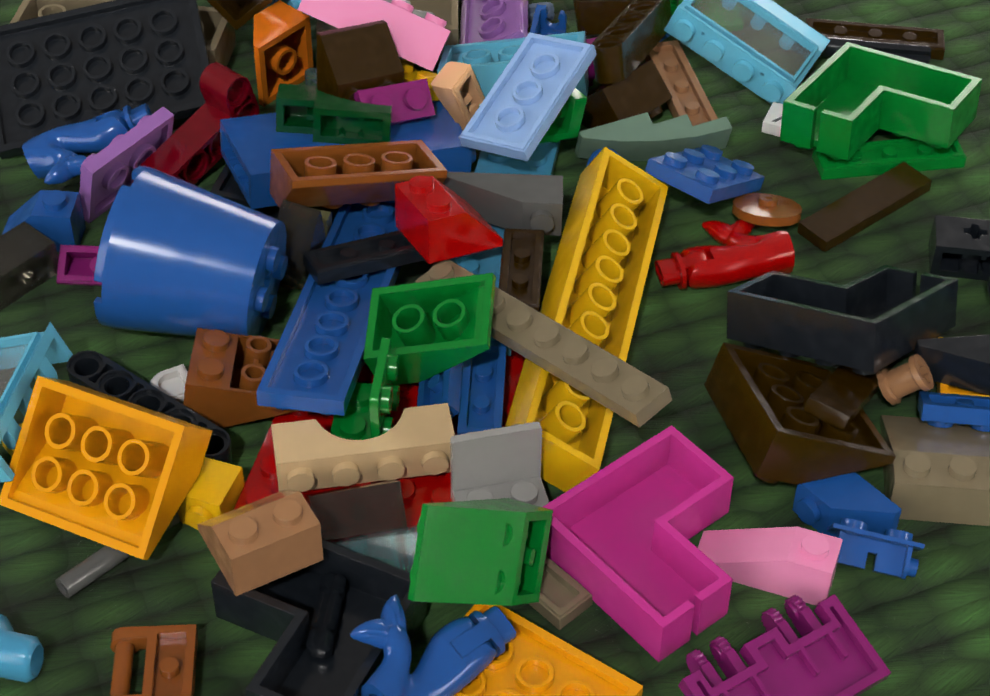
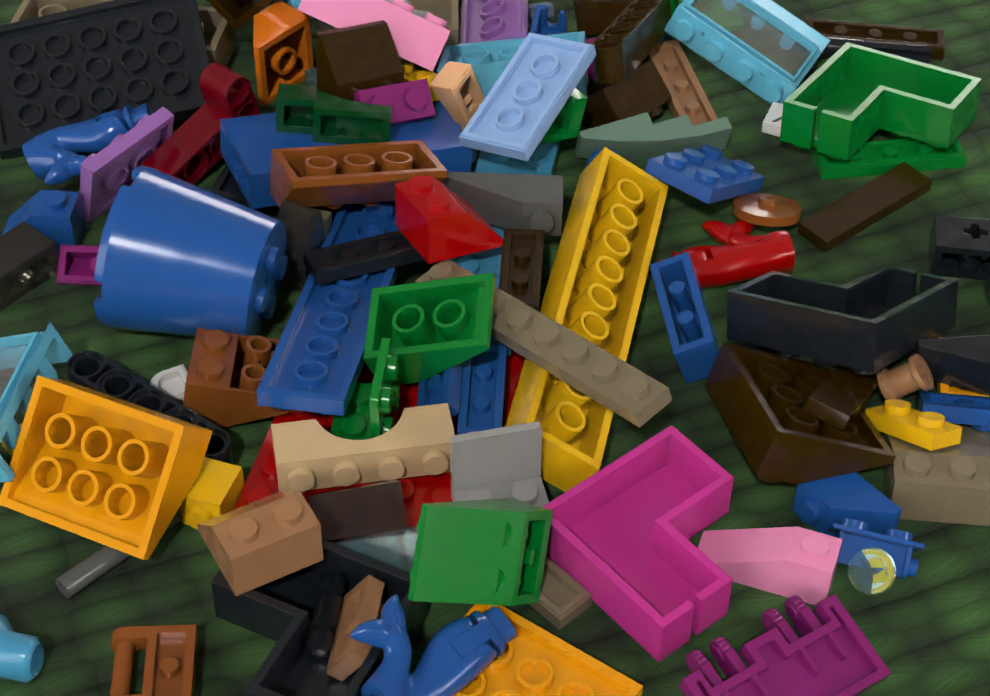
(358, 606): none -> medium nougat plate
(686, 316): none -> blue brick
(871, 571): none -> clear light blue tile
(916, 427): none -> yellow plate

